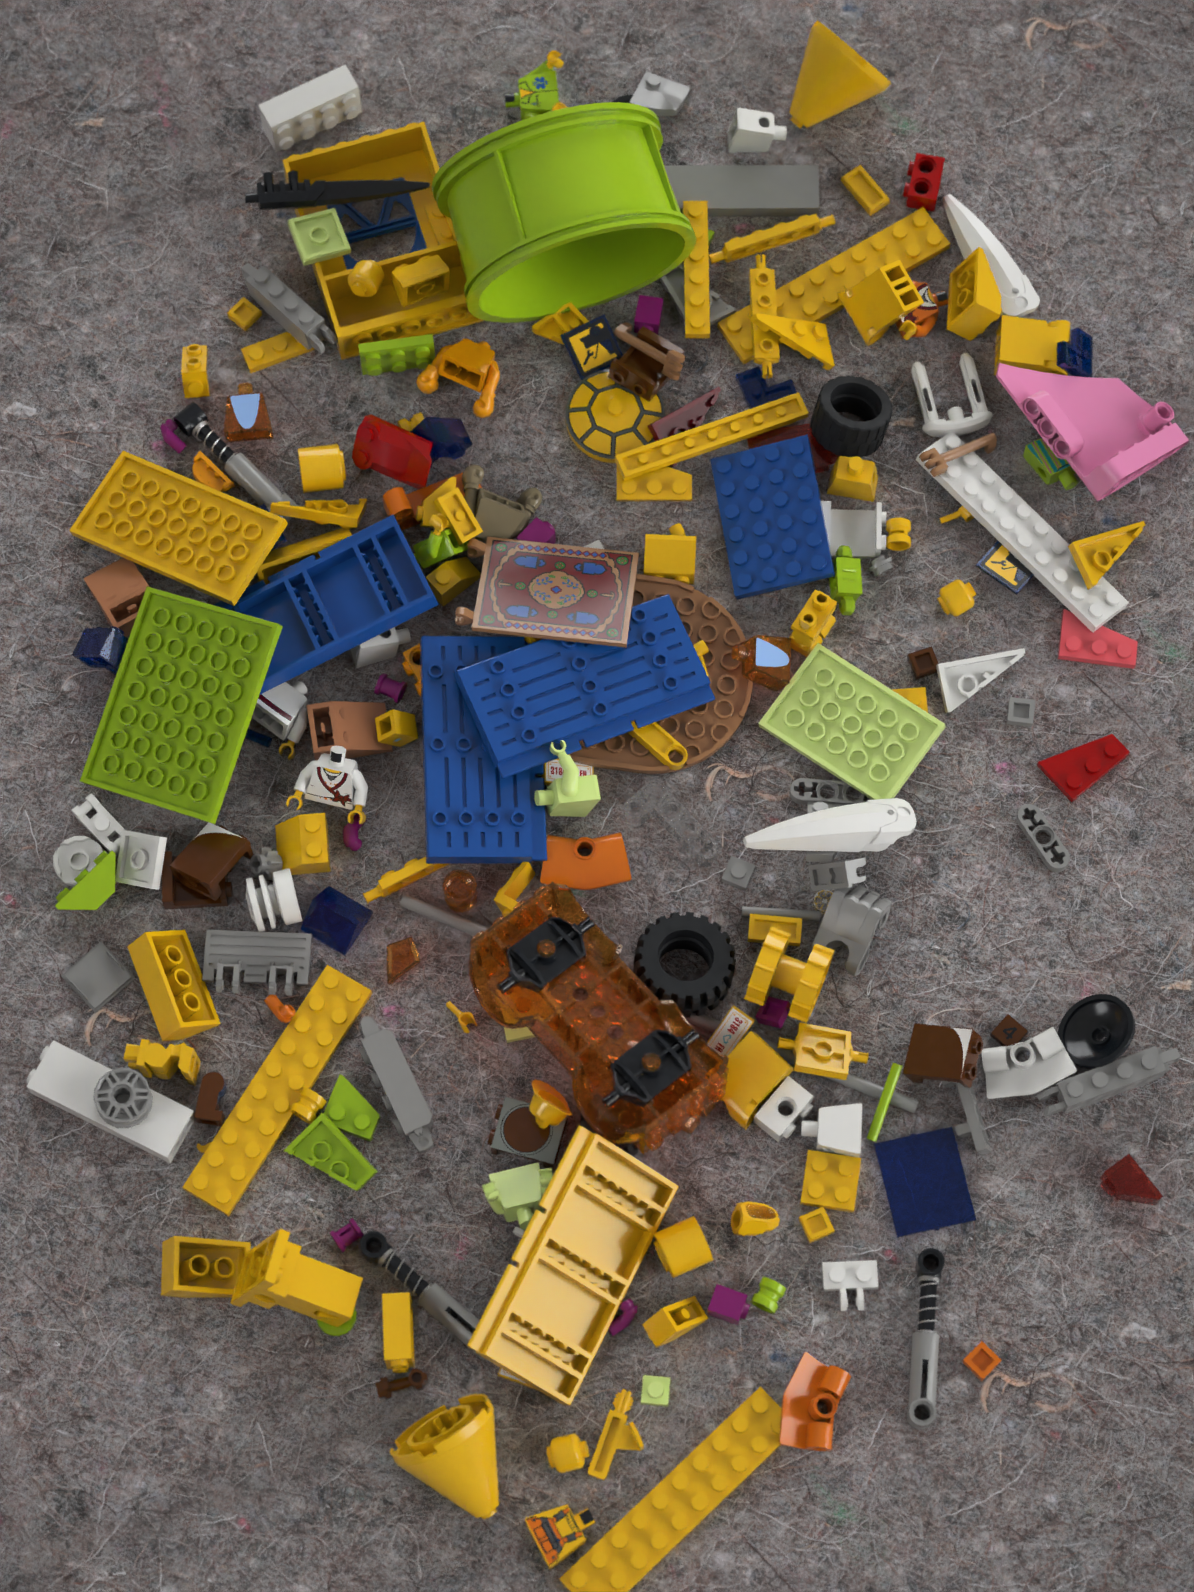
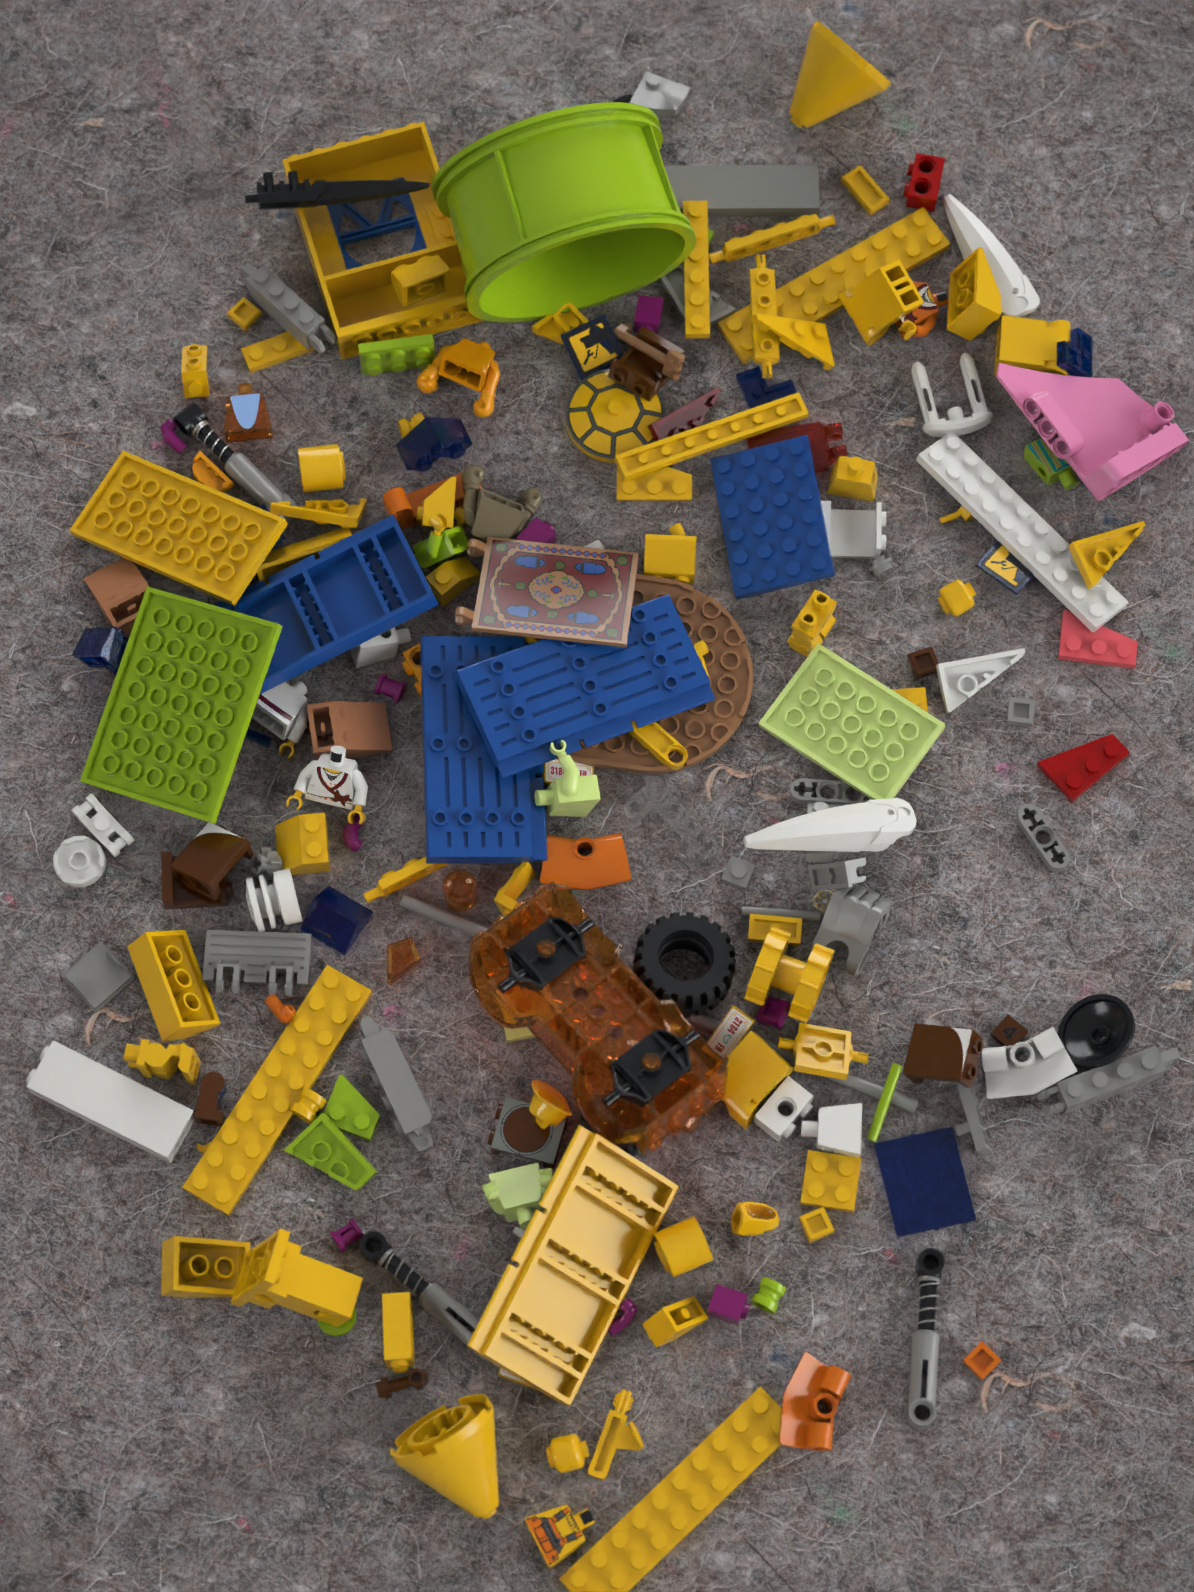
(92, 887): lime slope -> none
(118, 1082): light grey wheel -> none
(140, 859): white plate -> none
(310, 108): white brick -> none
(319, 236): yellowish green tile -> none
(366, 278): yellow head -> none
(392, 451): red slope -> none
(396, 728): yellow brick -> none
(459, 515): yellow plate -> none
(463, 1018): yellow hand -> none
(538, 89): lime torso -> none
(655, 1390): yellowish green plate -> none
(753, 131): white torso -> none
(765, 660): clear orange torso -> none
(847, 582): lime piece -> none
(850, 1276): white hinge -> none
(856, 397): black tyre -> none
(898, 534): yellow wheel -> none
(939, 460): medium nougat hinge -> none
(1130, 1183): clear red slope -> none

